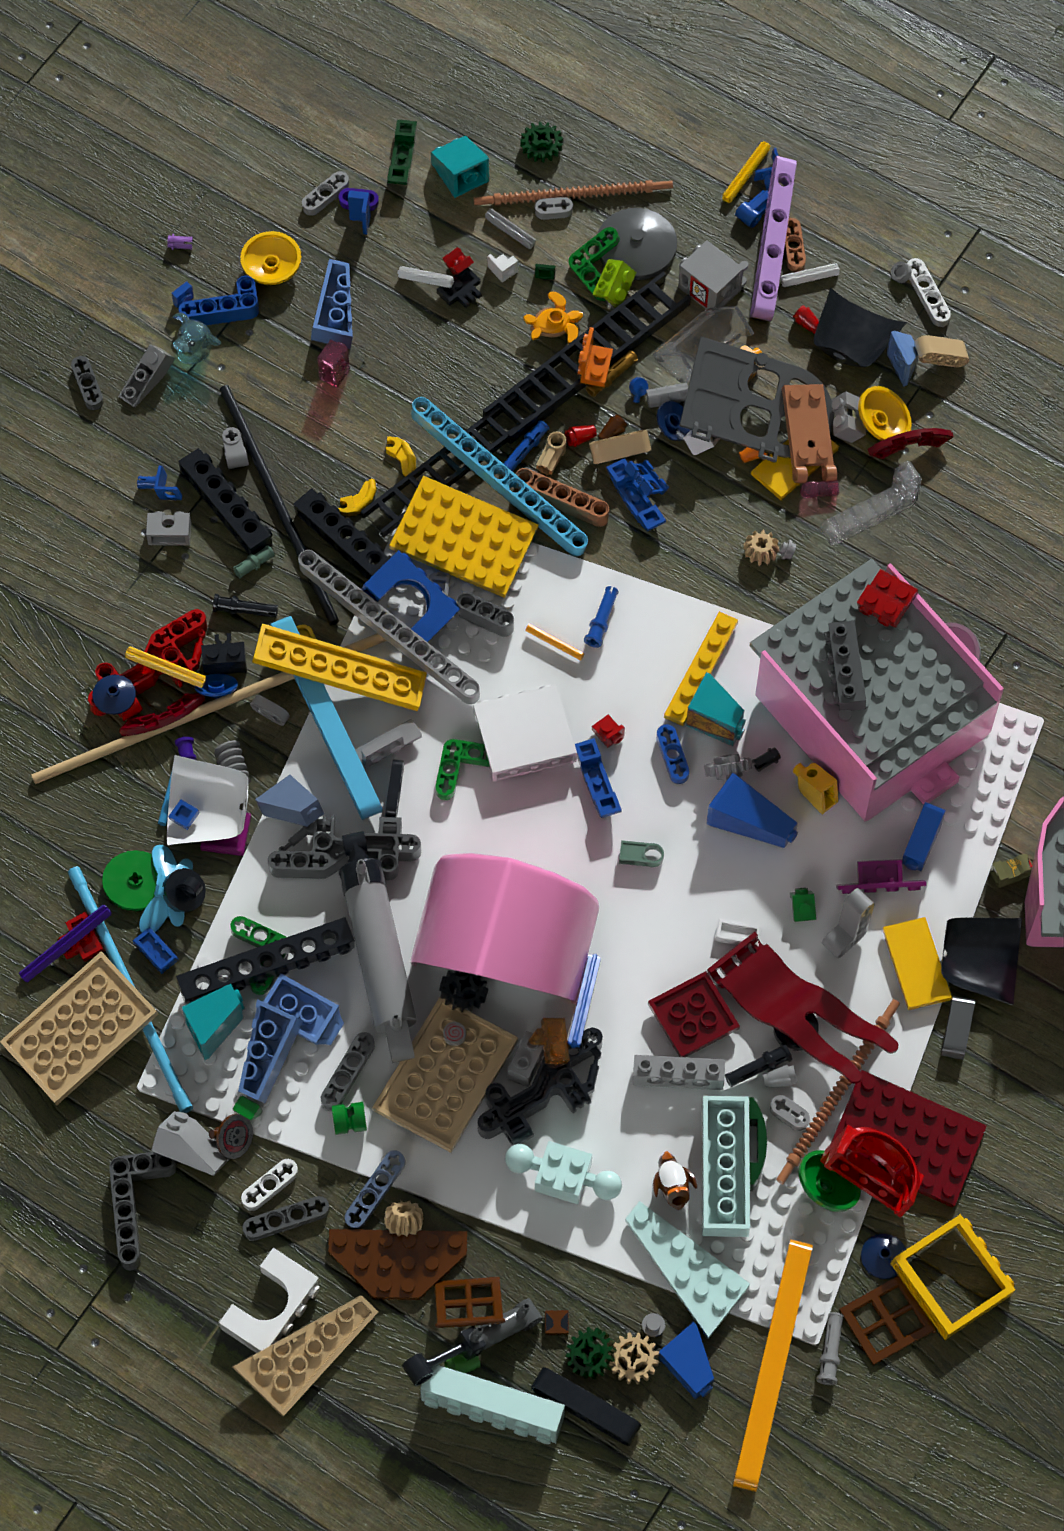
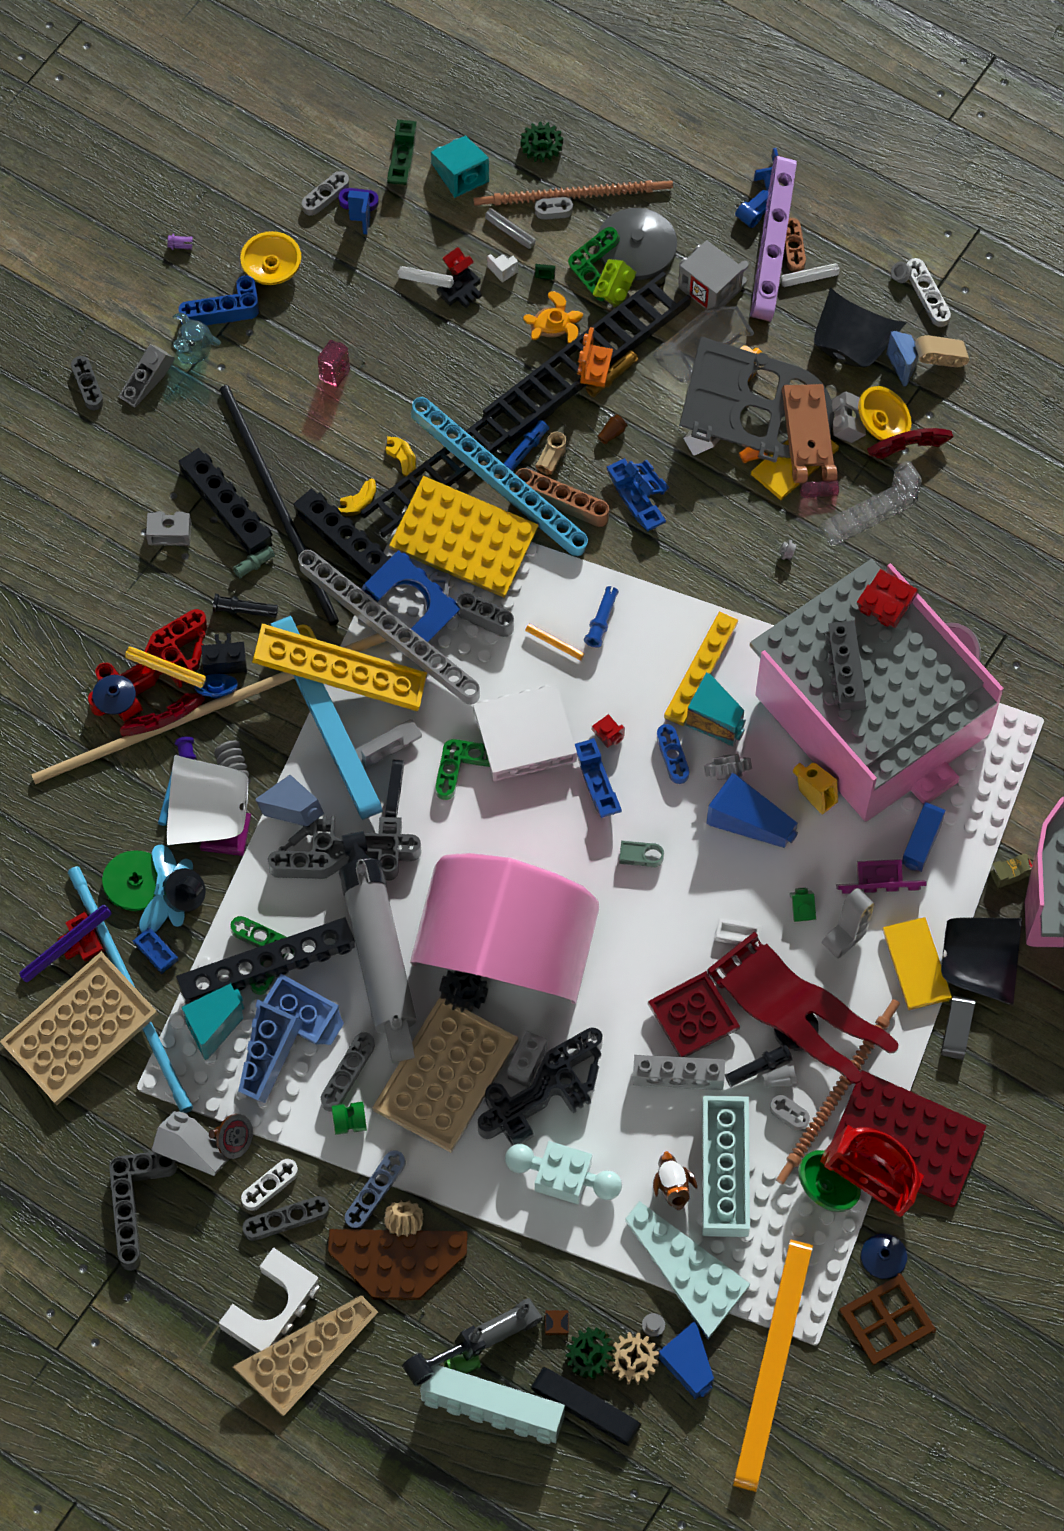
(158, 484): blue bracket -> none
(182, 294): blue plate -> none
(184, 814): blue plate -> none
(234, 450): light grey piece -> none
(247, 1108): green slope -> none
(270, 710): light grey beam -> none
(333, 312): medium blue wedge -> none
(454, 1033): light grey tile -> none
(469, 1302): reddish brown window -> none
(554, 1040): clear orange plate -> none
(579, 434): red cone -> none
(584, 1001): axle -> none
(620, 446): tan beam -> none
(638, 388): blue piece -> none
(658, 396): light grey axle -> none
(669, 419): dark blue dish -> none
(746, 171): yellow axle -> none
(753, 547): tan gear -> none
(756, 1119): dark green slope -> none
(766, 759): black pin -> none
(806, 318): red cone -> none
(829, 1359): light grey pin -> none
(924, 1297): yellow window -> none

